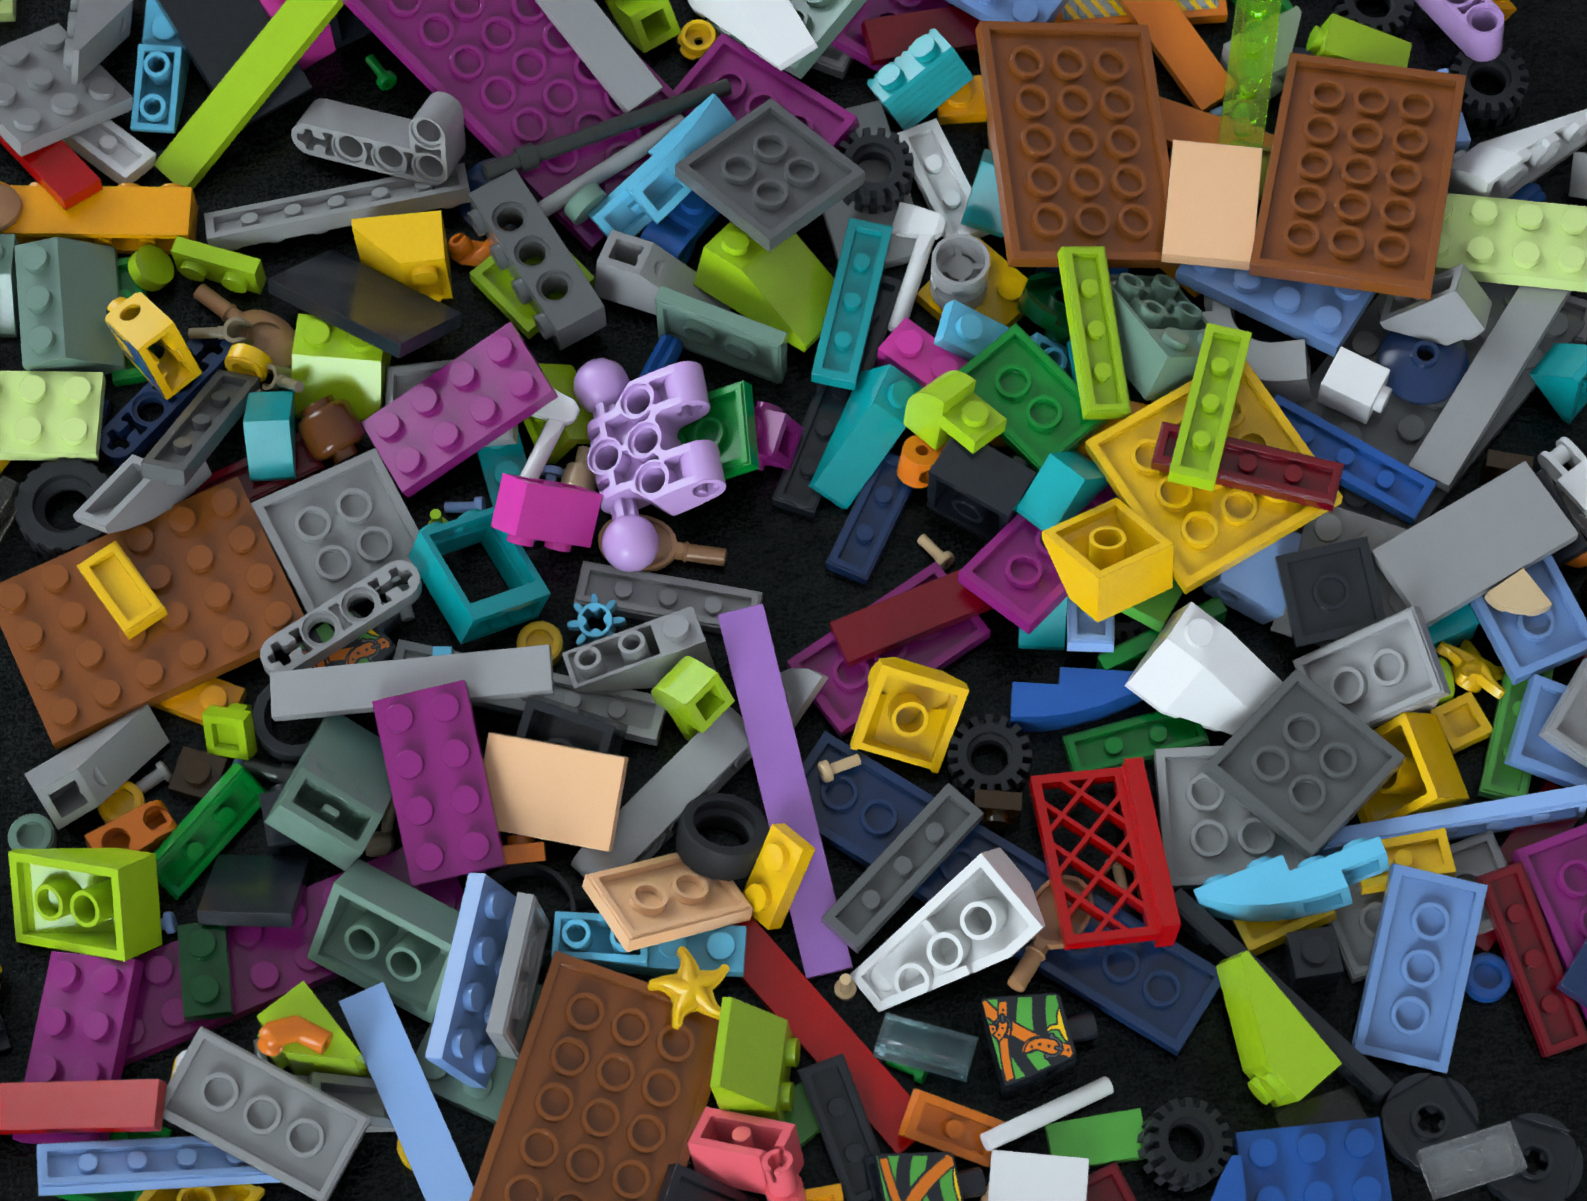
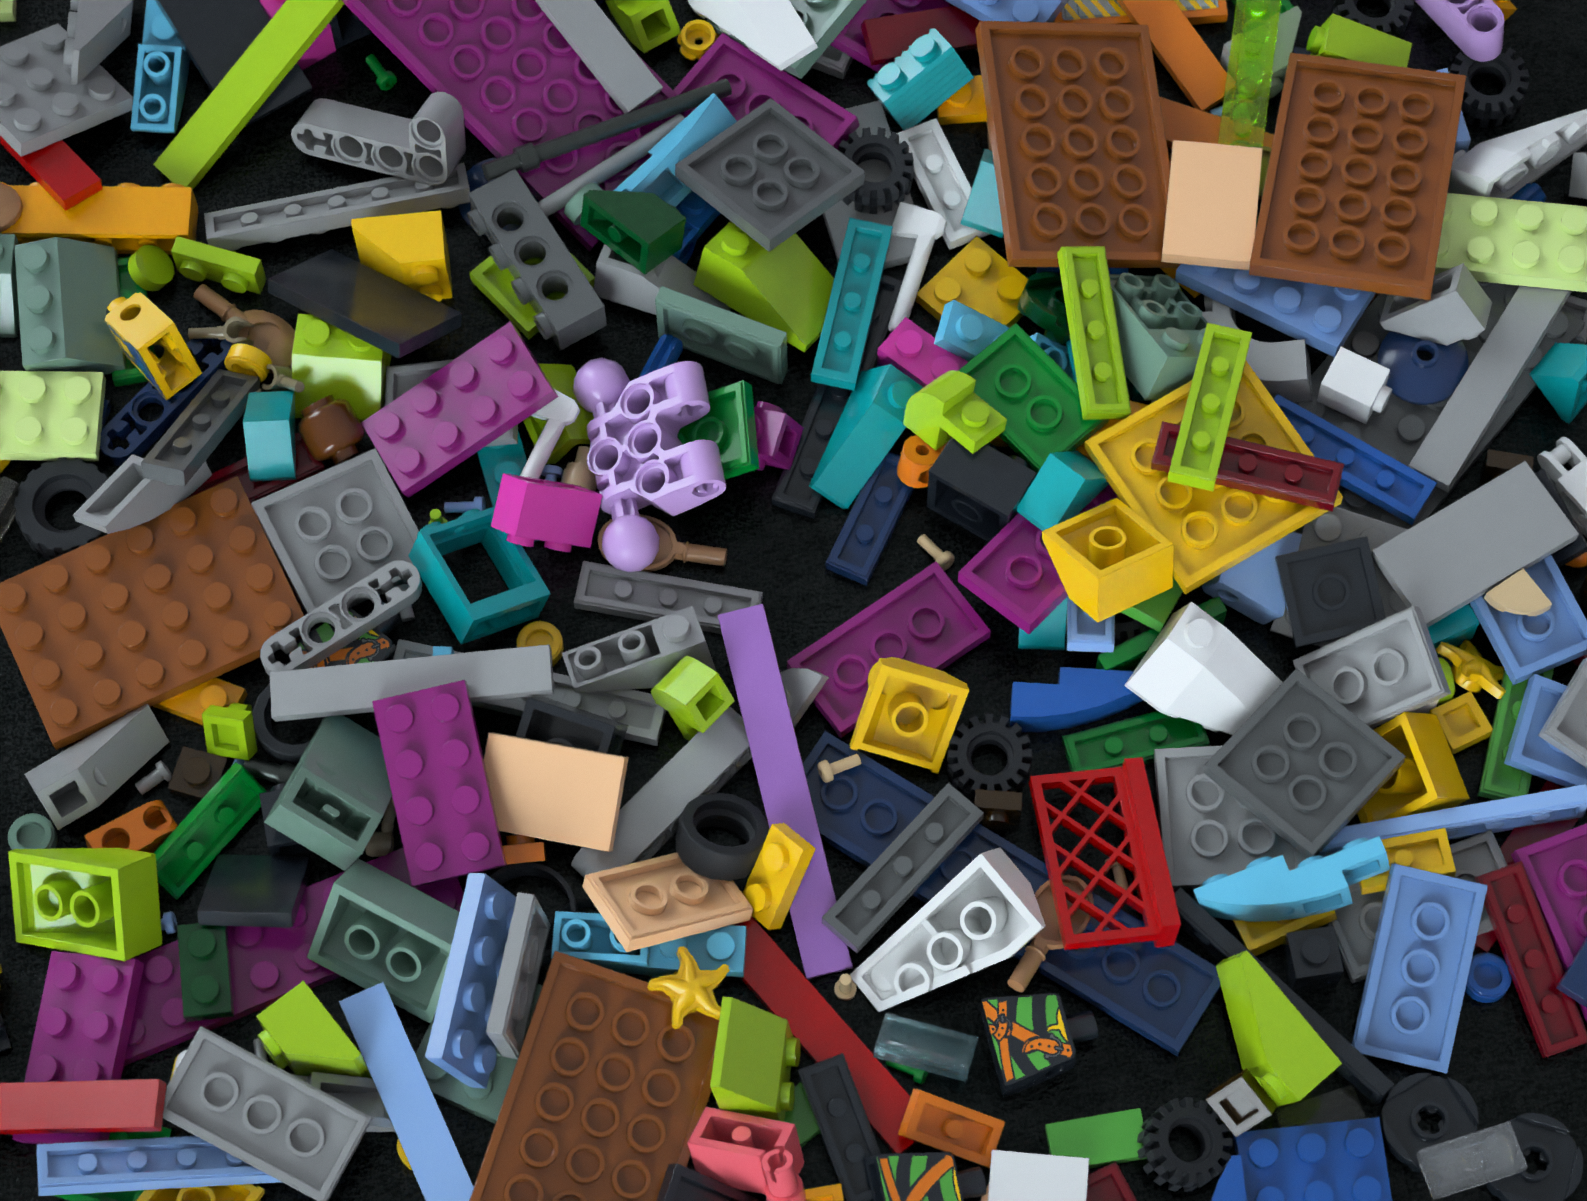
(113, 152): white plate -> none
(121, 802): yellow tile -> none
(122, 590): yellow tile -> none
(290, 1030): orange arm -> none
(469, 251): orange arm -> none
(597, 611): medium azure gear -> none
(634, 225): none -> dark green slope
(905, 618): dark red tile -> none
(959, 271): light grey wheel -> none
(1046, 1113): white bar -> none
(1241, 1102): none -> plate

